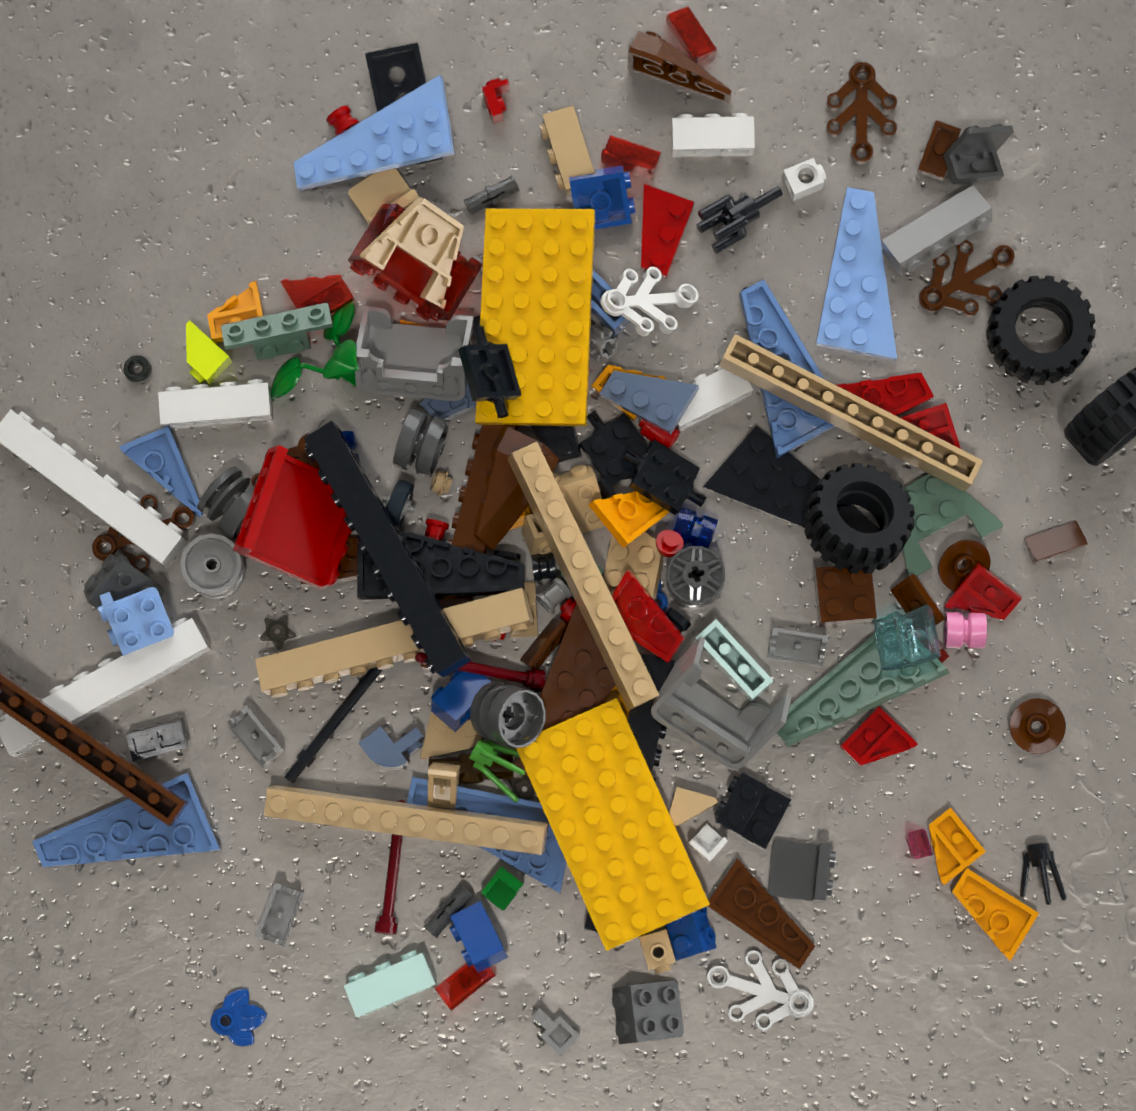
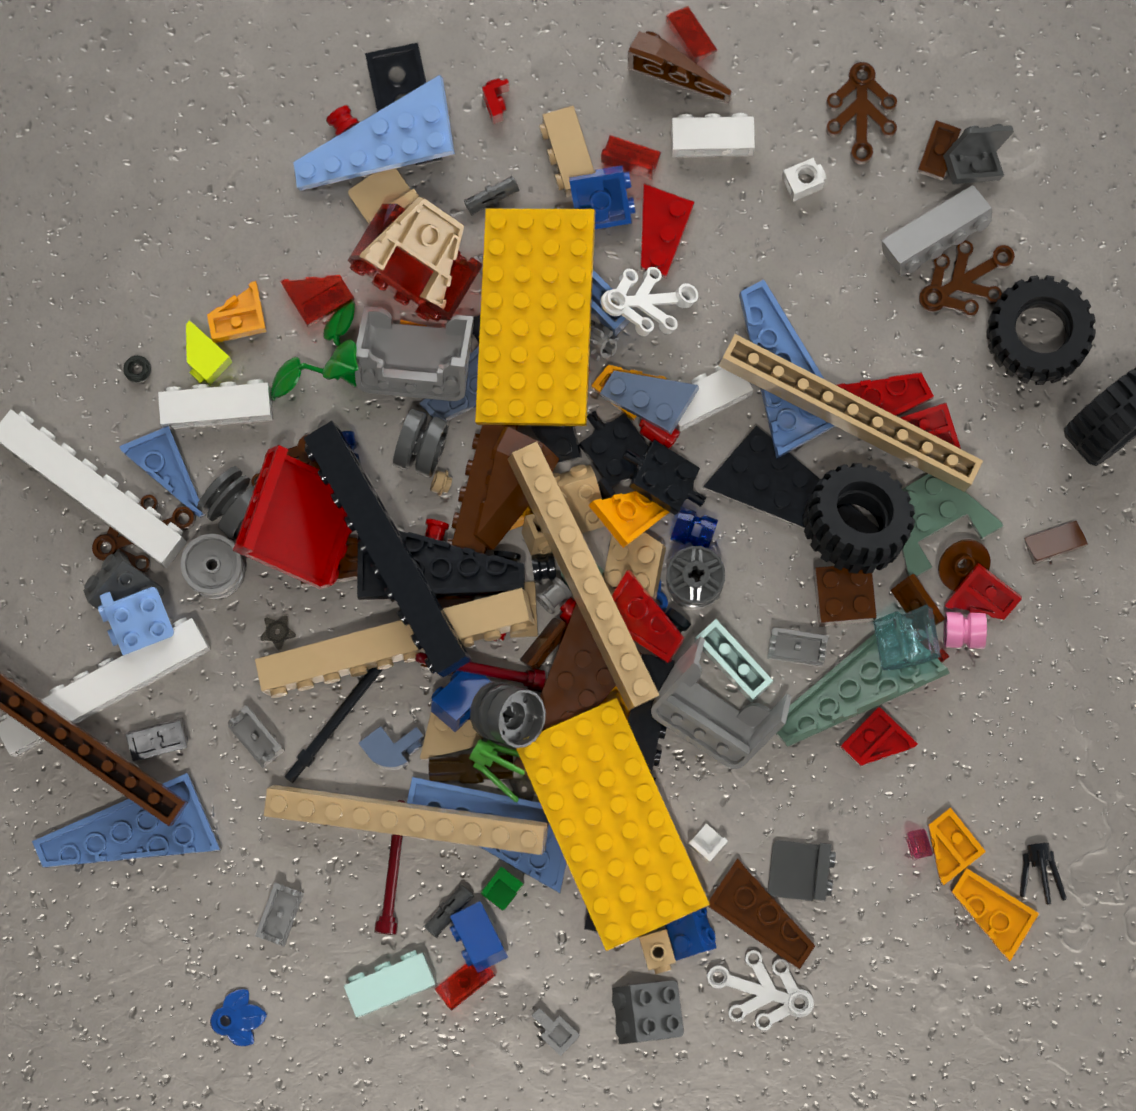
(278, 332): sand green bracket -> none
(399, 502): black wheel -> none
(443, 785): tan slope -> none
(489, 372): black plate -> none
(669, 543): red plate -> none
(688, 805): tan slope -> none
(734, 216): black plant -> none
(752, 810): black plate -> none
(857, 298): light blue wing -> none
(1047, 715): reddish brown dish -> none

